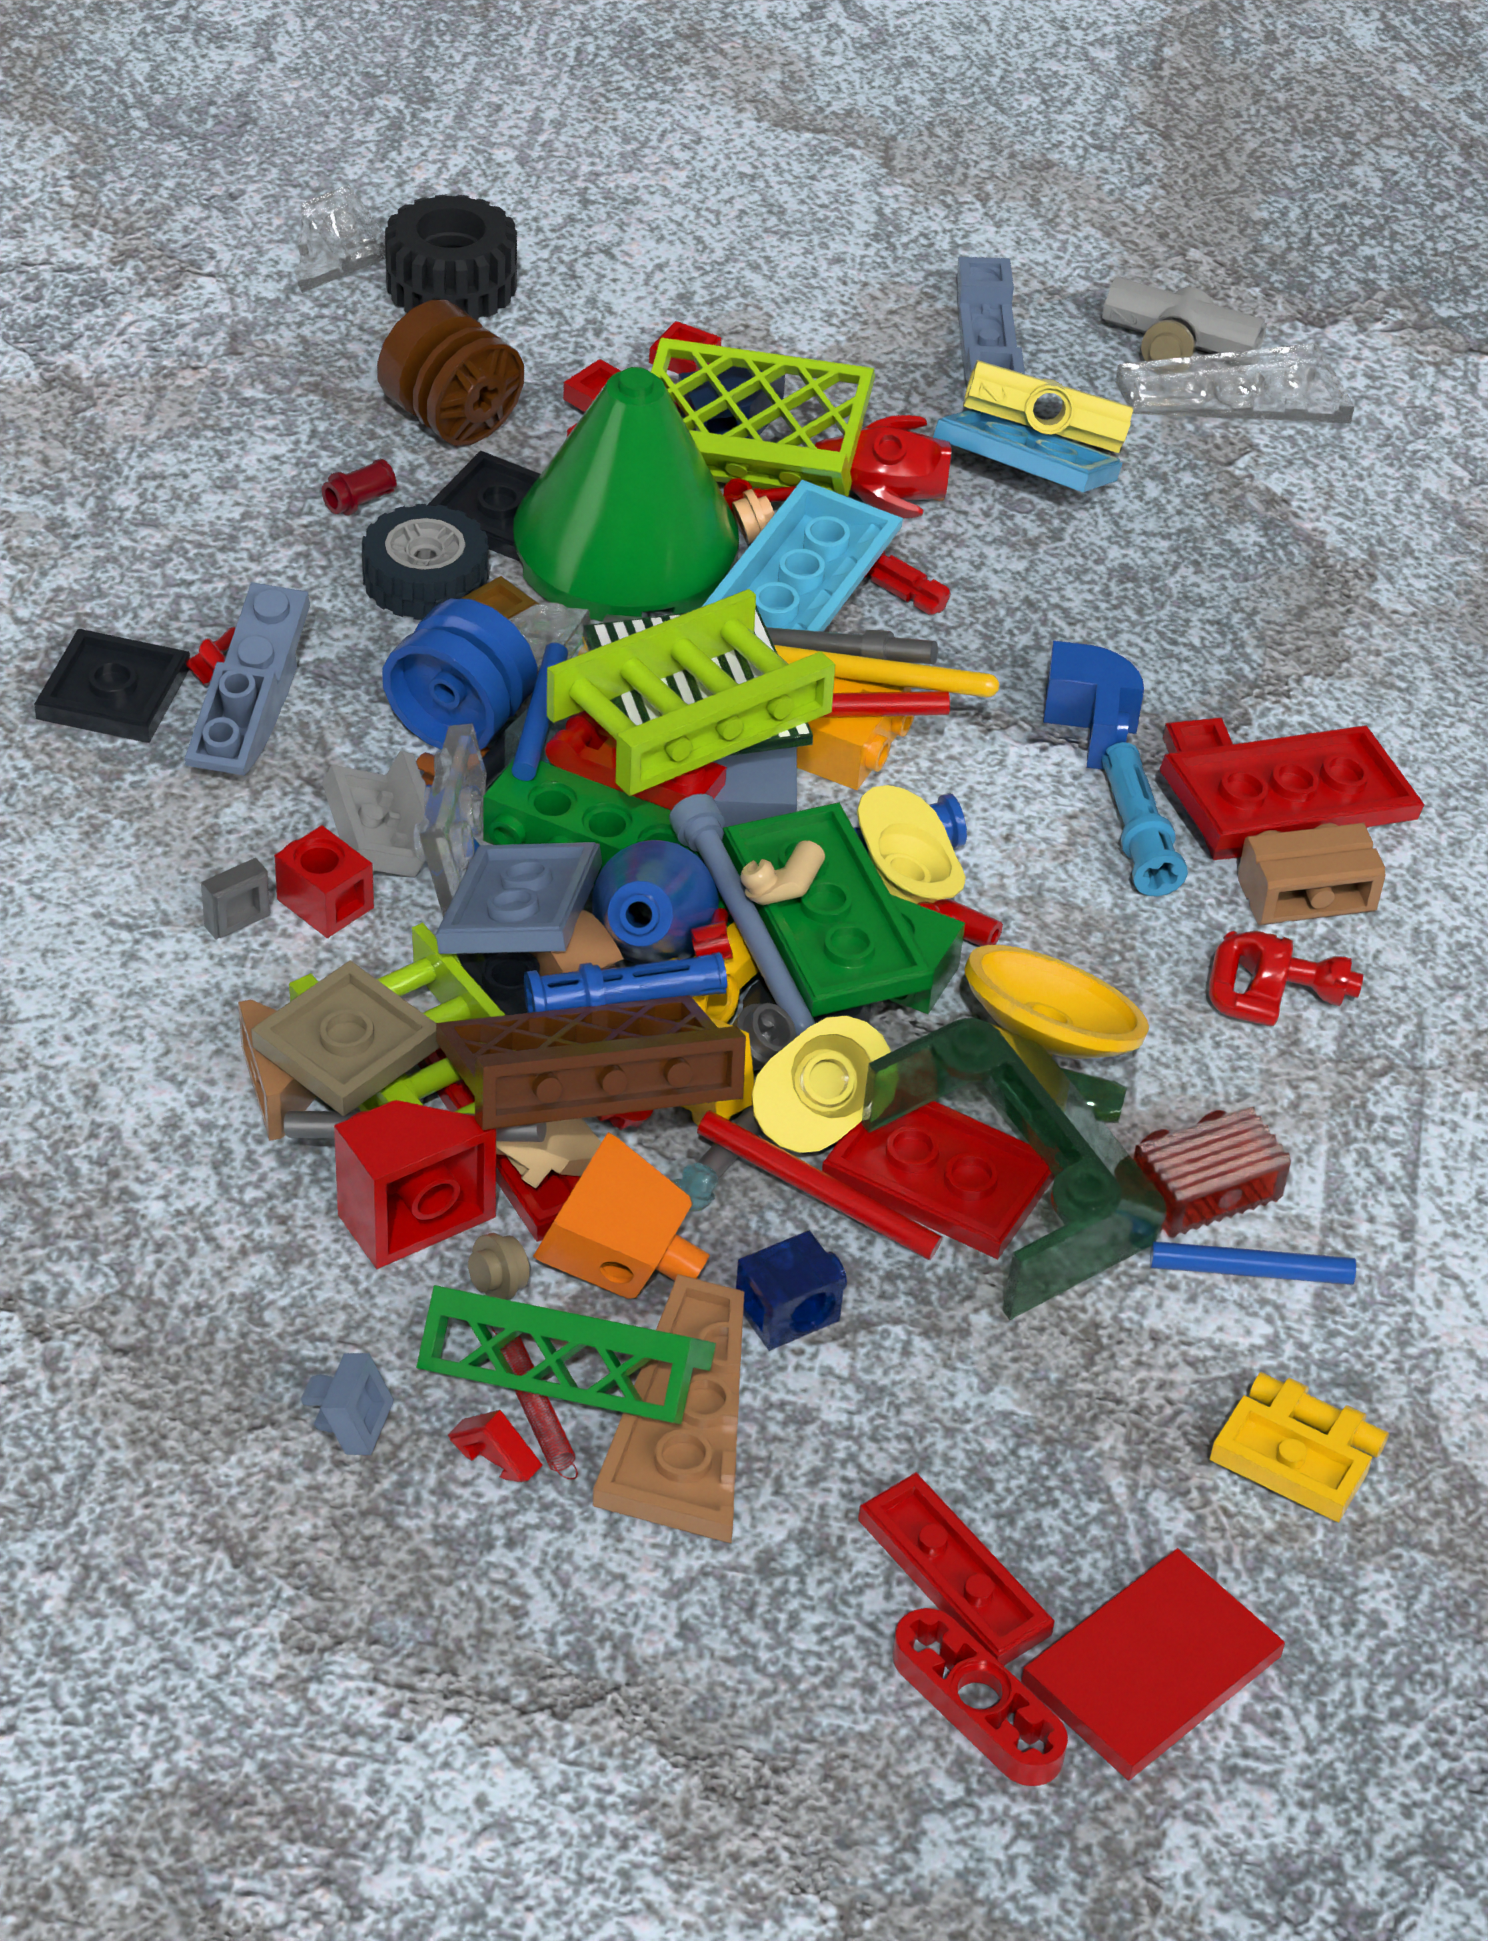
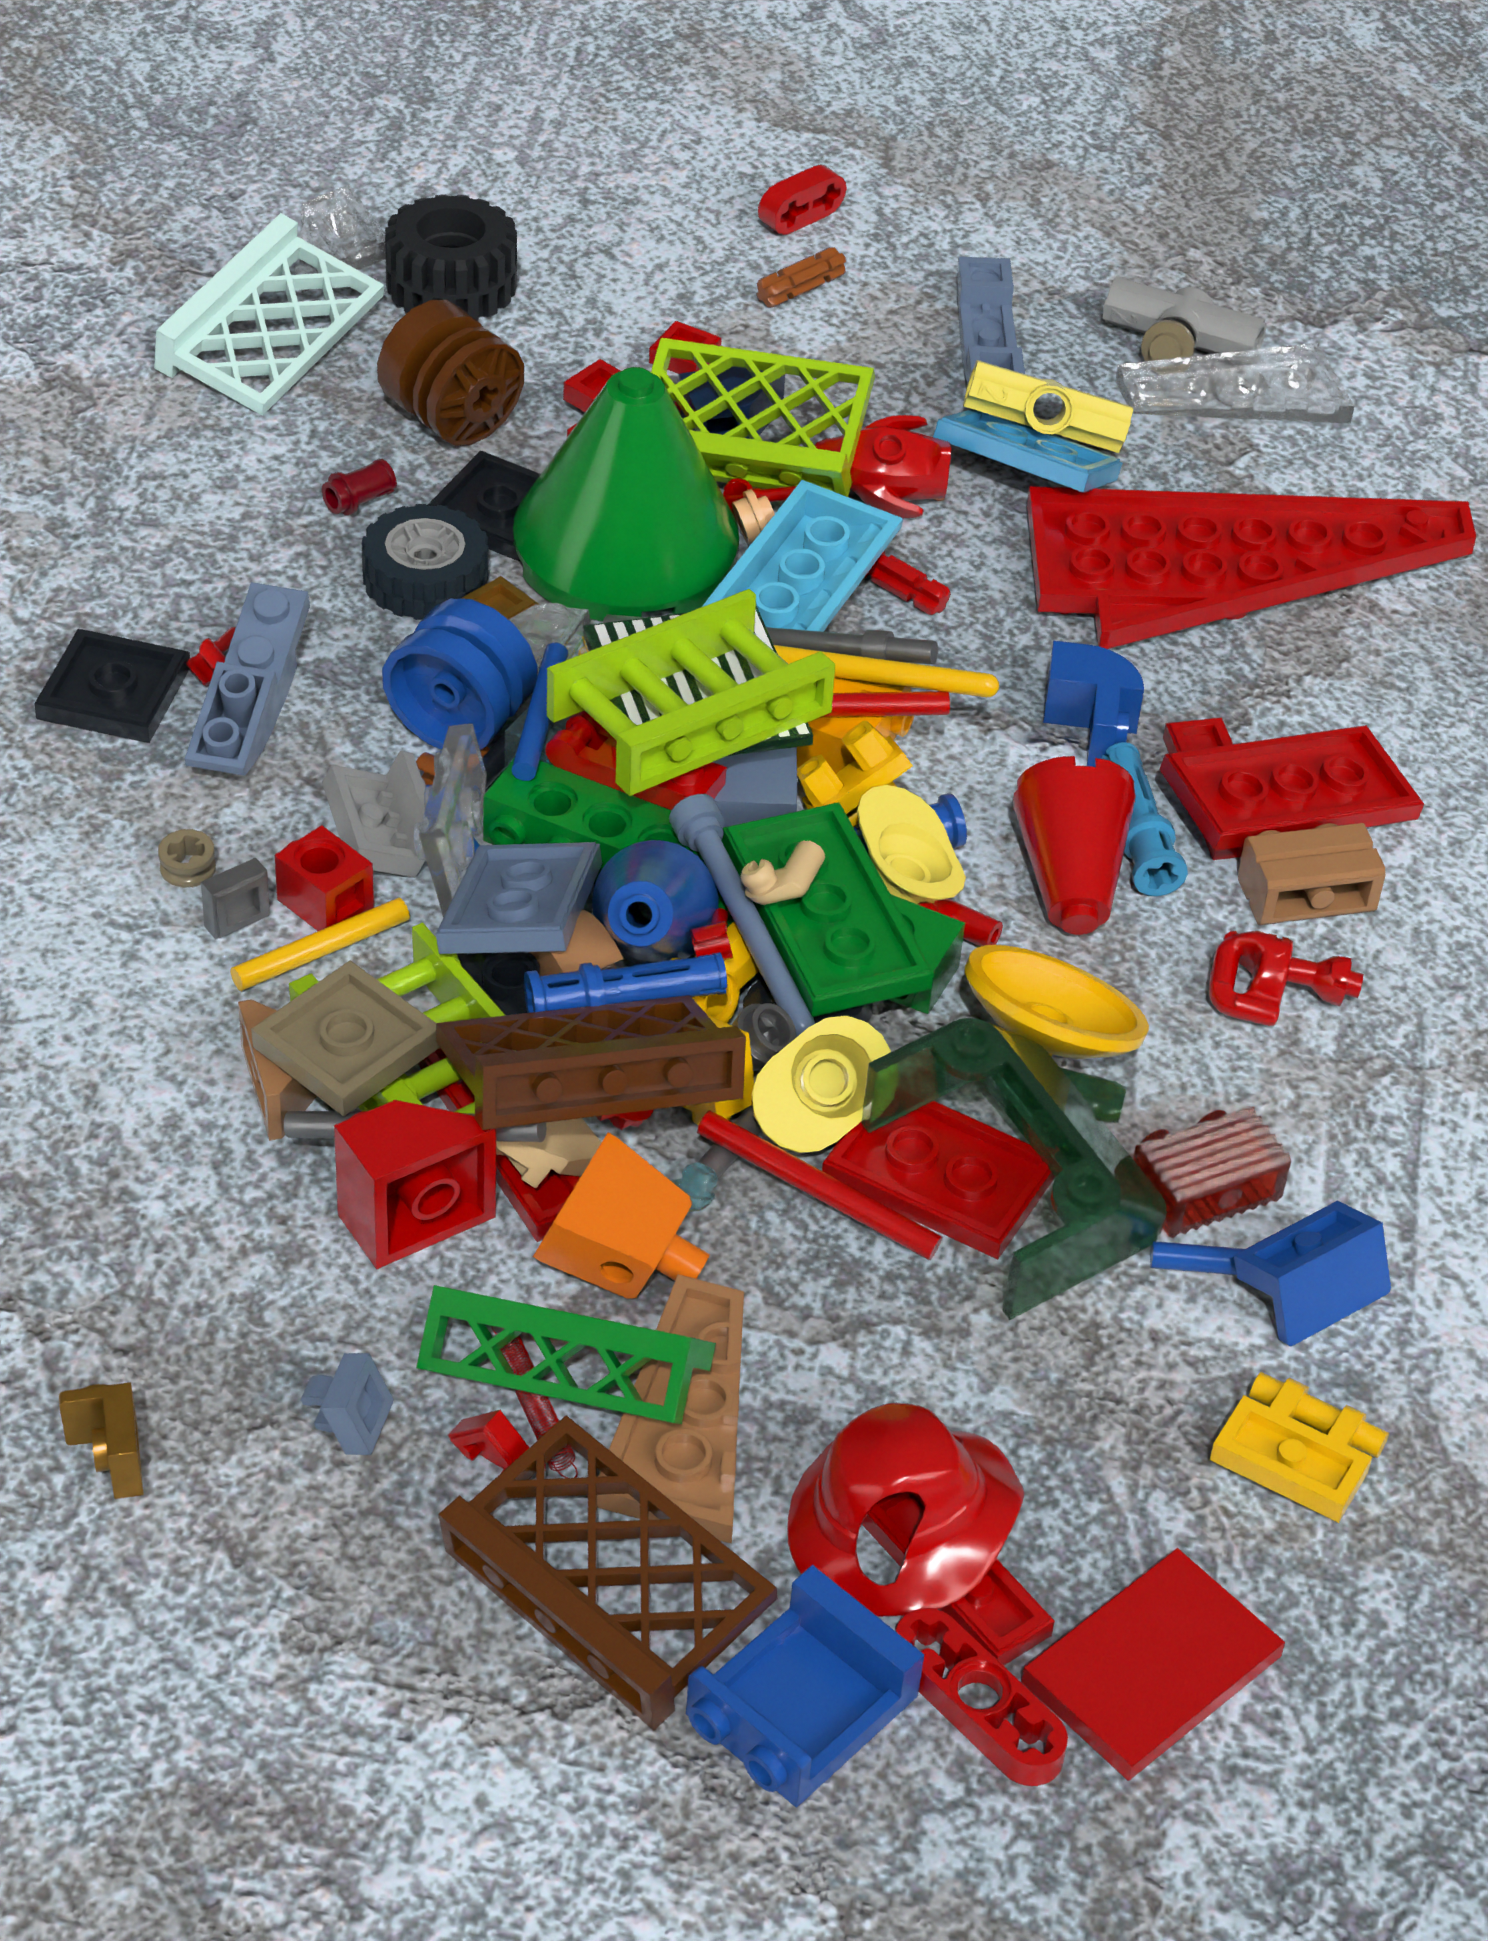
(108, 1421): none -> pearl gold bracket
(175, 848): none -> dark tan bush
(227, 298): none -> light aqua fence
(319, 944): none -> yellow bar
(498, 1265): dark tan plate -> none
(573, 1620): none -> reddish brown fence
(791, 1289): clear blue brick -> none
(801, 277): none -> dark orange axle
(802, 199): none -> red beam
(806, 1689): none -> blue panel
(875, 764): none -> yellow hips
(892, 1450): none -> red piece
(1075, 836): none -> red cone
(1201, 557): none -> red wing
(1318, 1269): none -> blue panel

